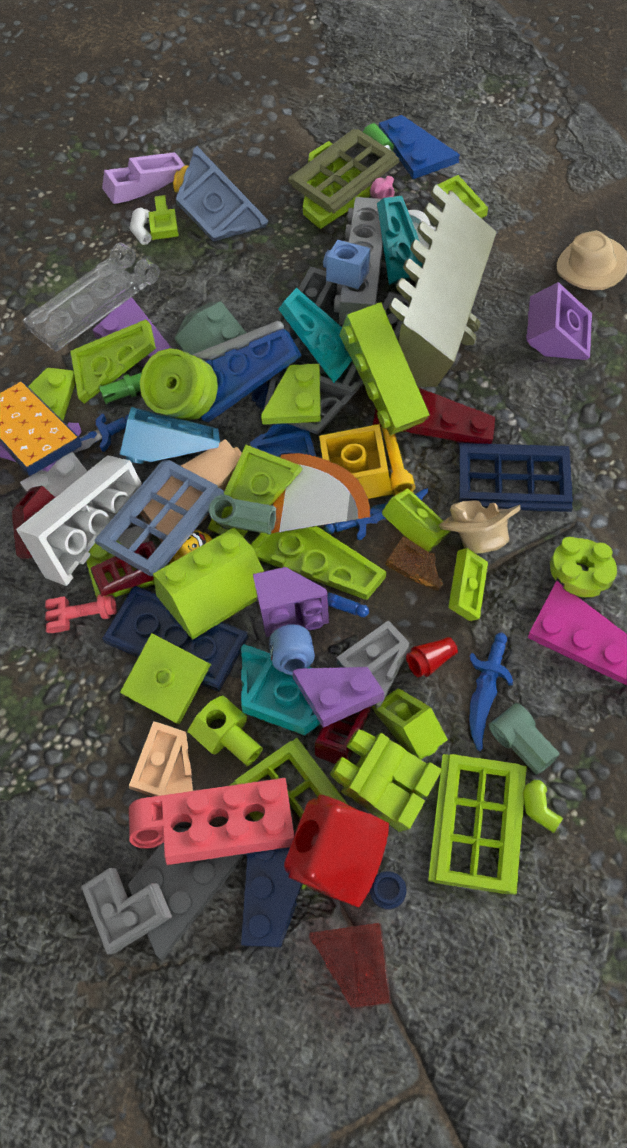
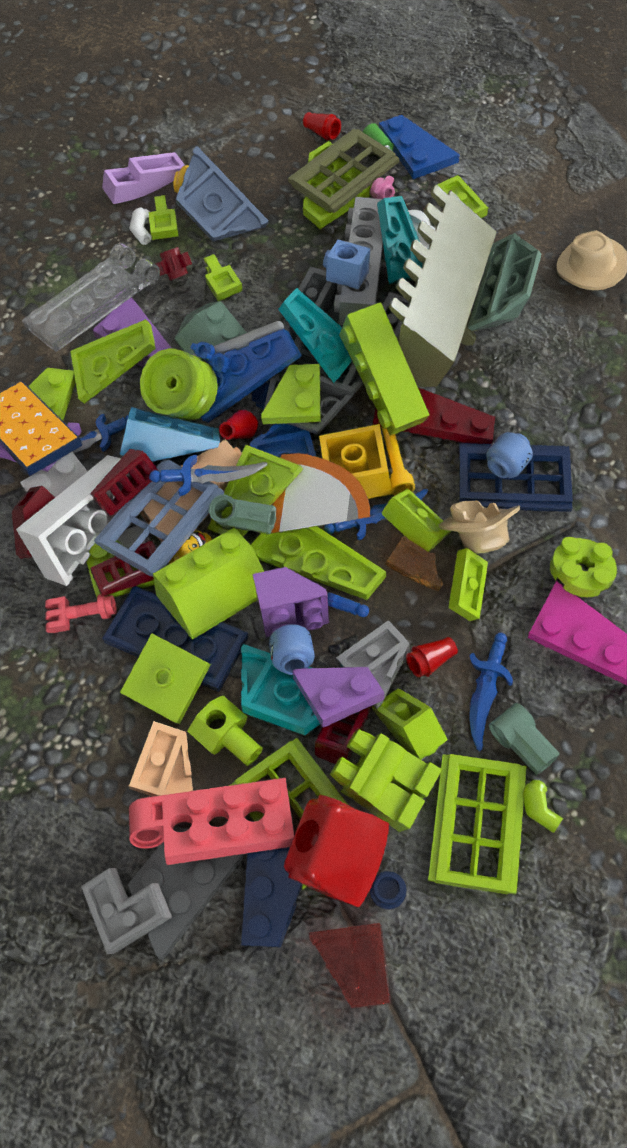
(127, 386): bright green pin -> none
(139, 468): none -> dark red slope
(174, 263): none -> dark red gear
(204, 474): none -> piece
(207, 351): none -> blue piece
(221, 280): none -> lime plate
(239, 426): none -> red cone
(324, 125): none -> red cone
(505, 282): none -> sand green wedge
(509, 455): none -> medium blue head
(559, 324): medium lavender slope -> none

